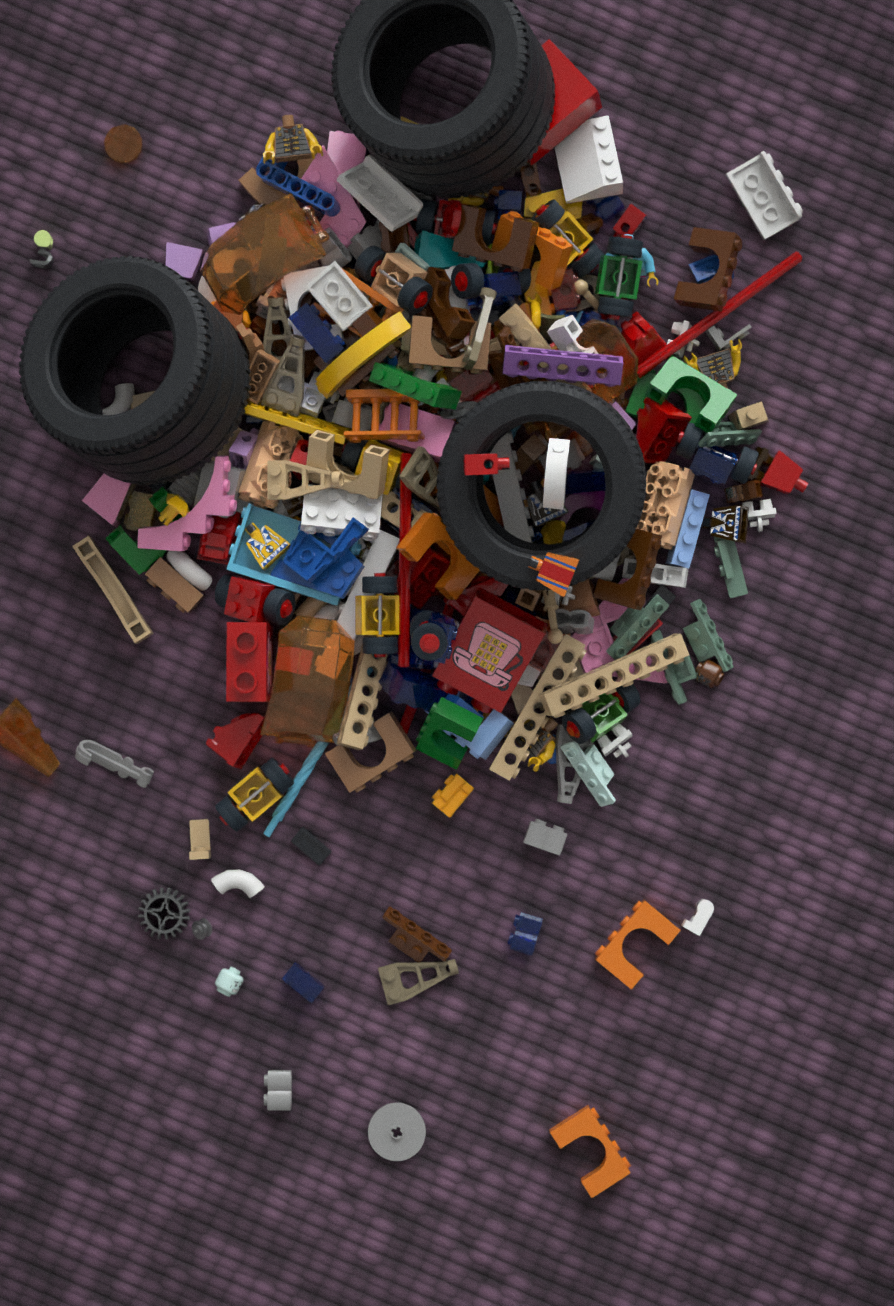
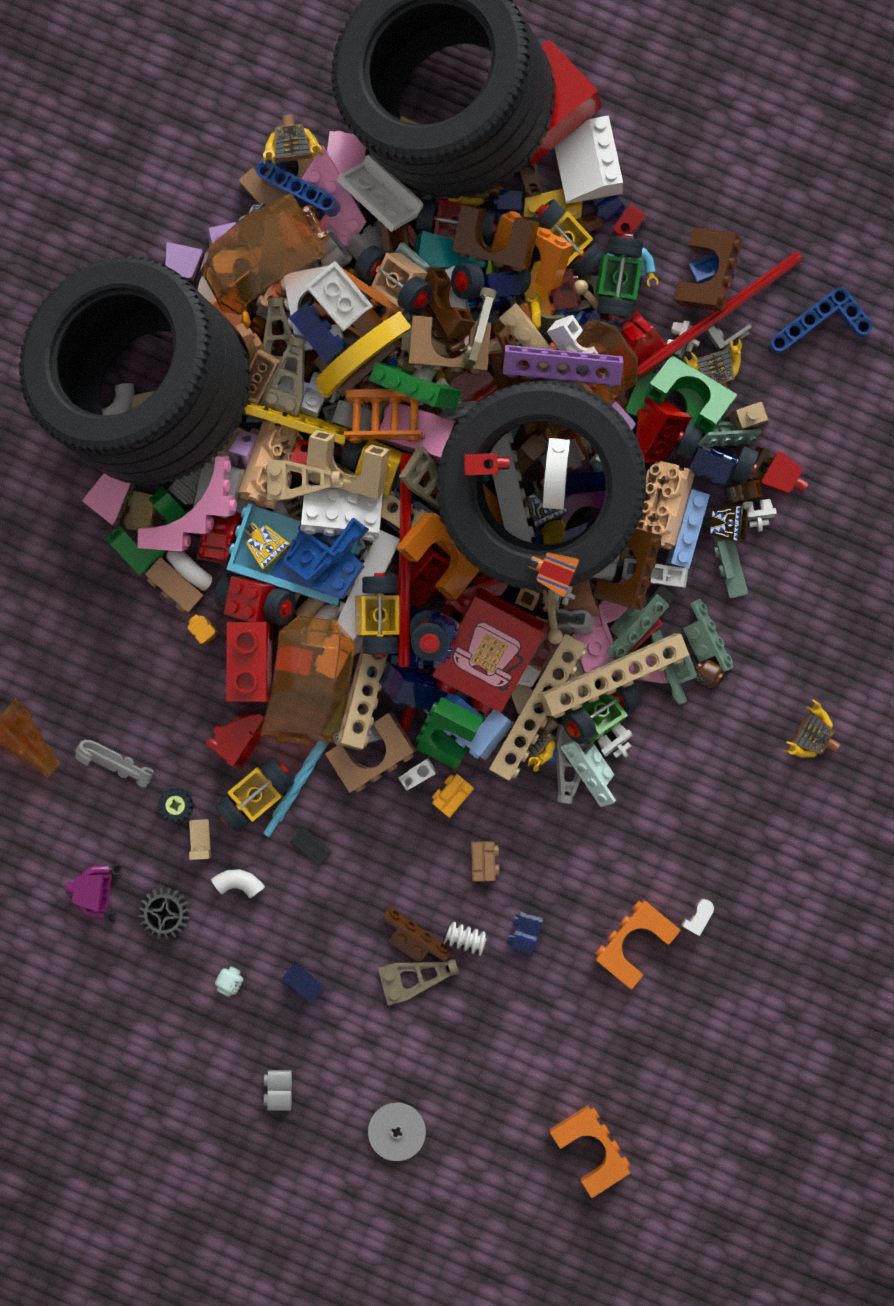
(44, 242): leg -> none
(92, 891): none -> magenta torso
(113, 589): tan arch -> none
(123, 143): clear orange tile -> none
(175, 506): yellow connector -> none
(182, 805): none -> black wheel
(202, 629): none -> light orange brick
(202, 929): flat silver wheel -> none
(417, 774): none -> white leg
(452, 219): red tile -> none
(465, 938): none -> white piece
(484, 860): none -> medium nougat brick
(545, 837): light grey brick -> none
(765, 195): white bracket -> none
(813, 734): none -> torso
(818, 317): none -> blue beam

